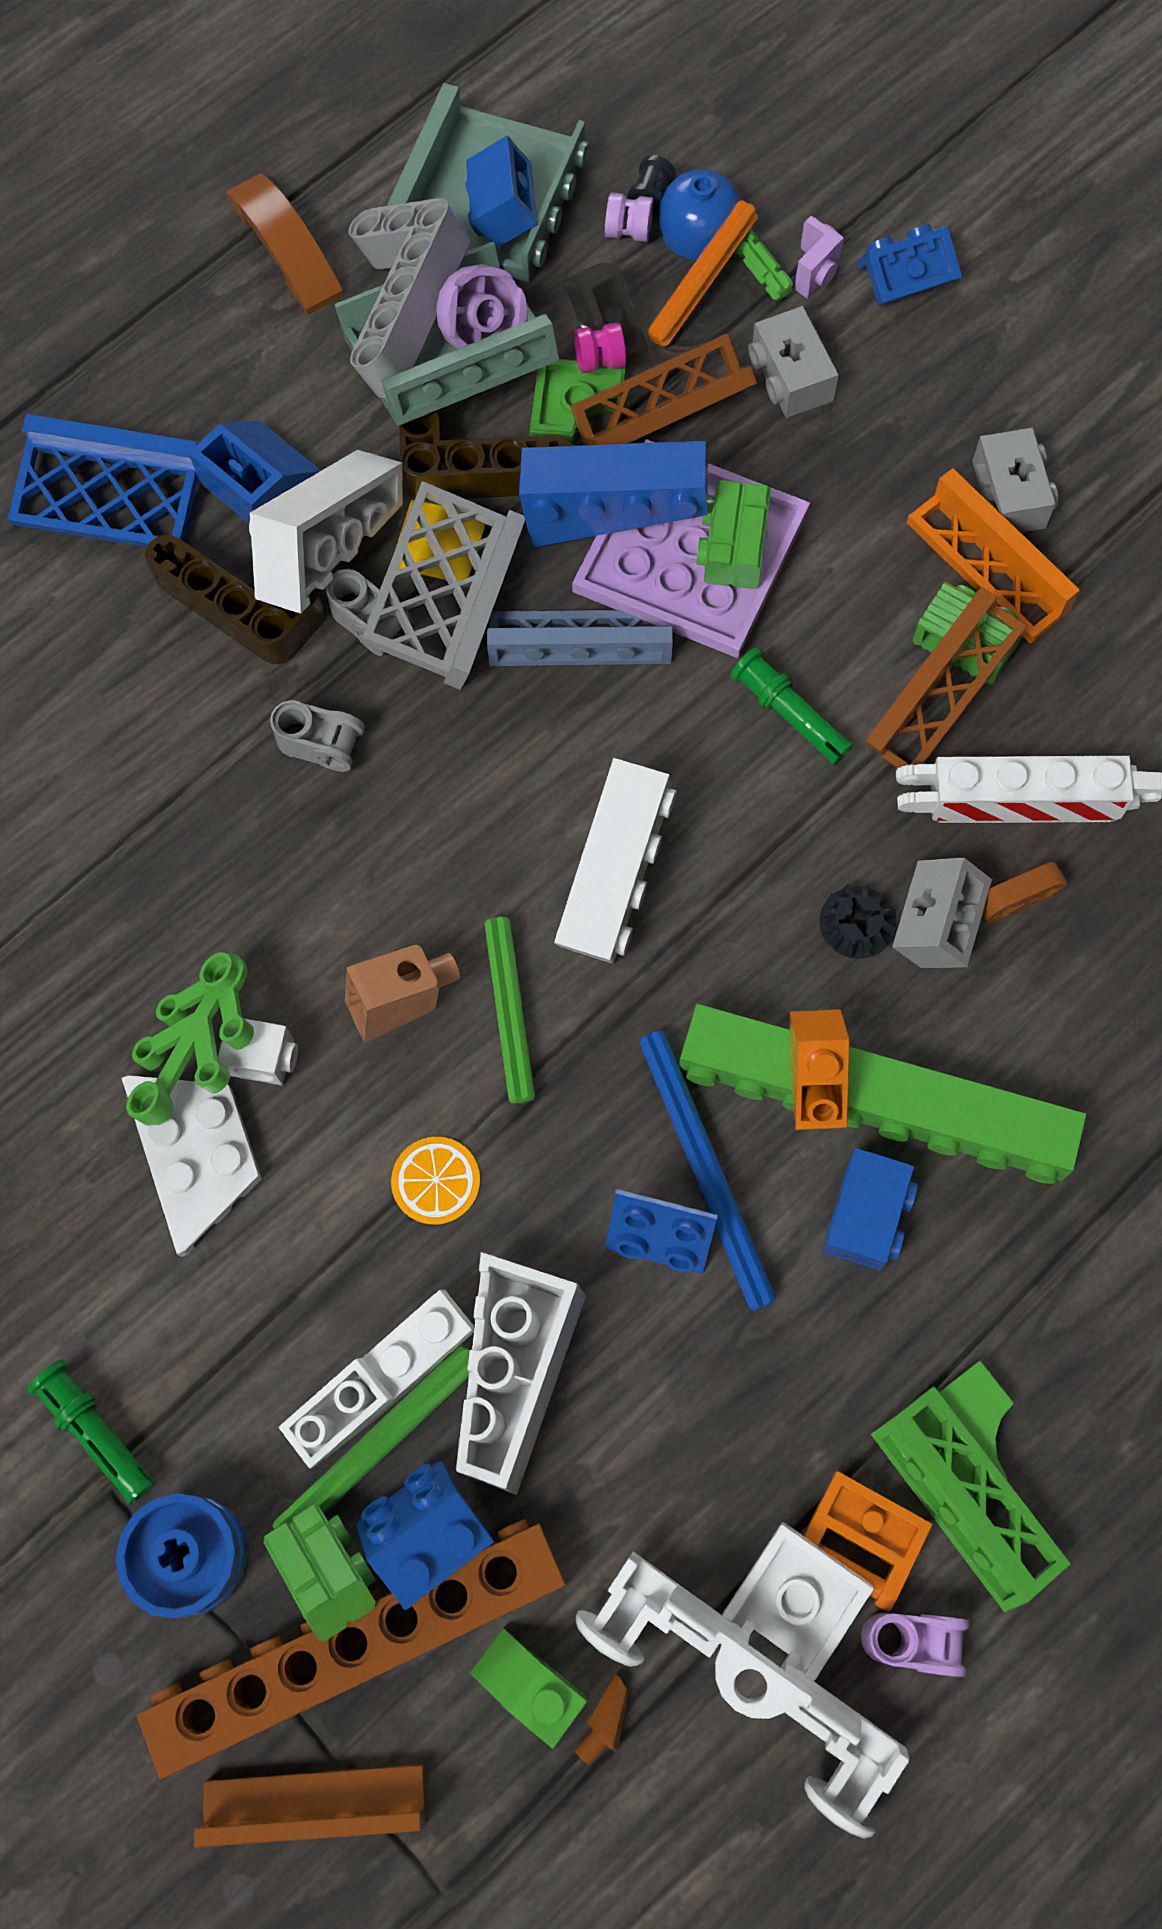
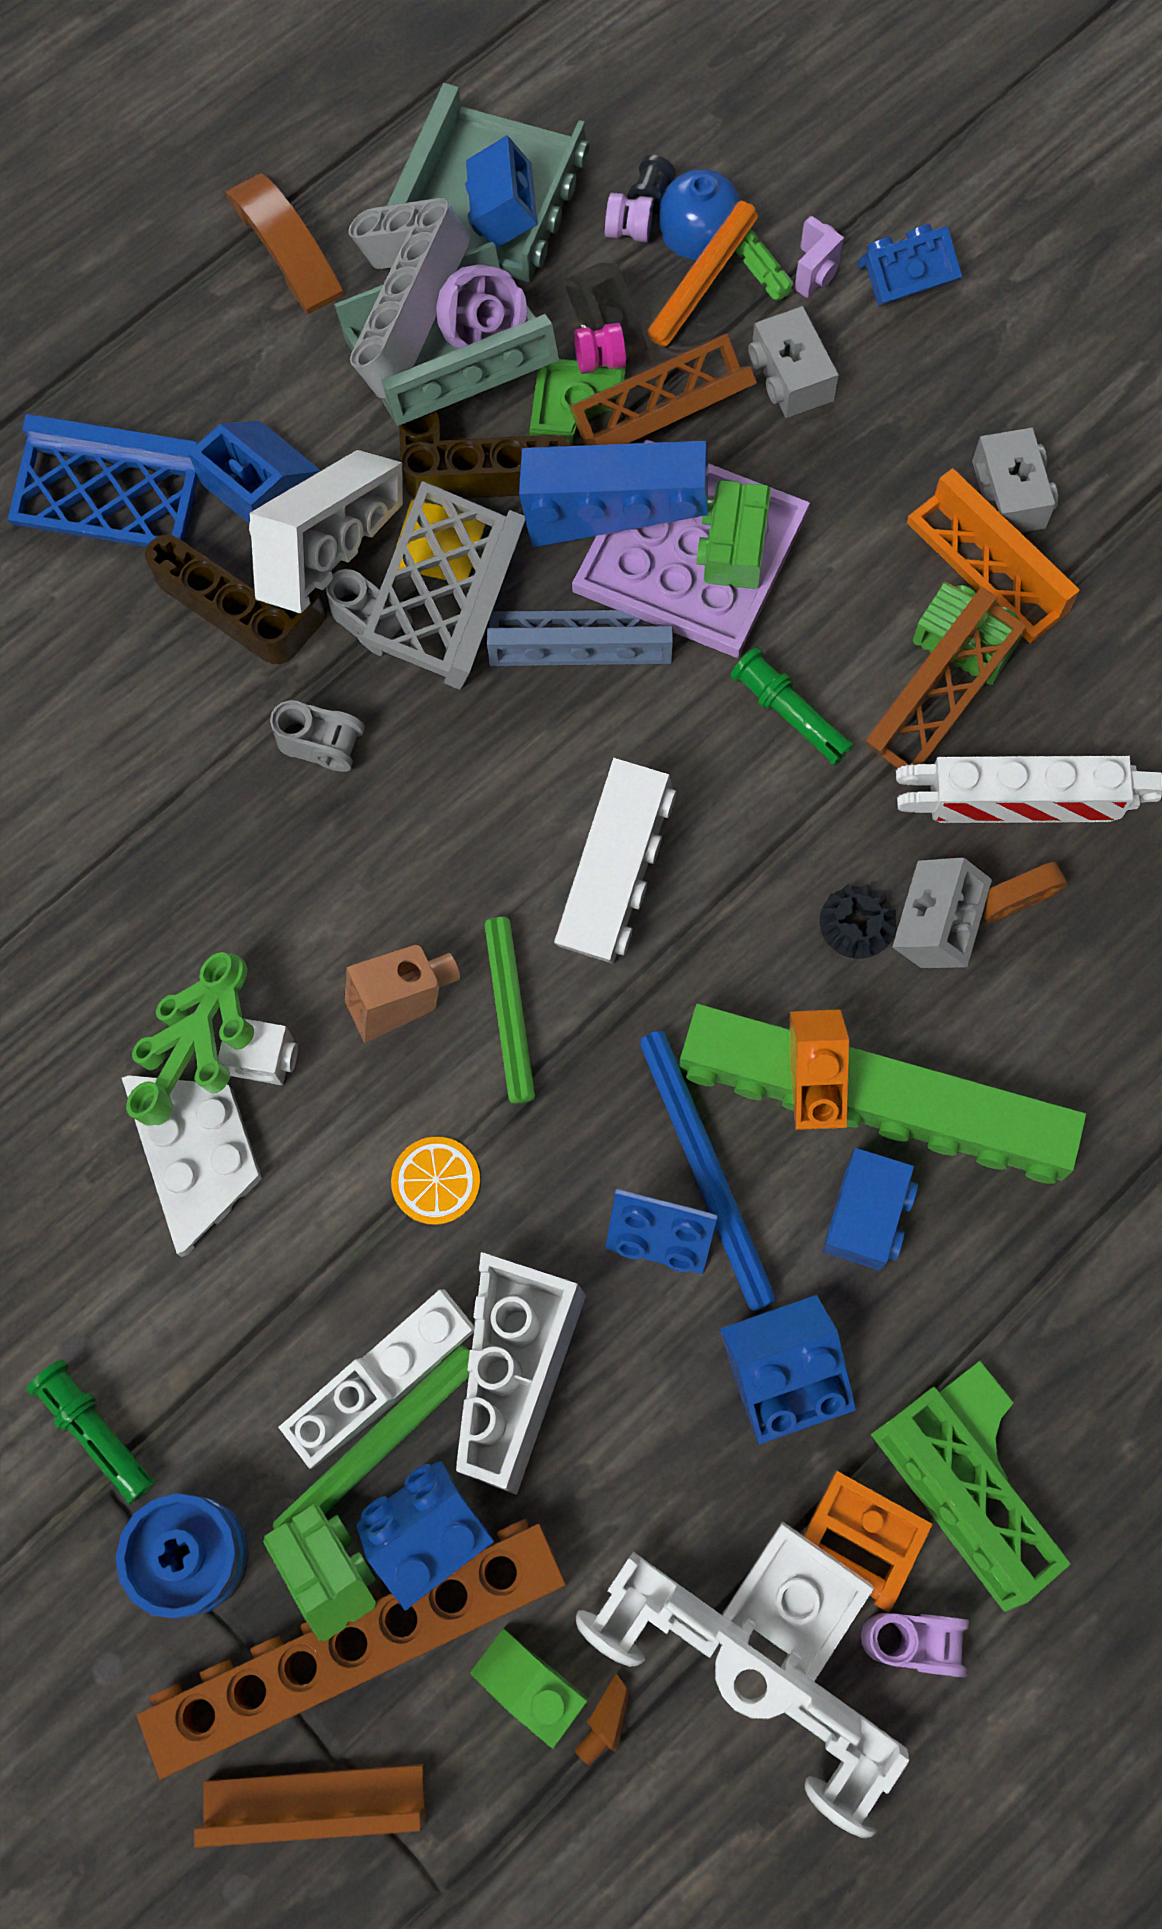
(788, 1369): none -> blue slope

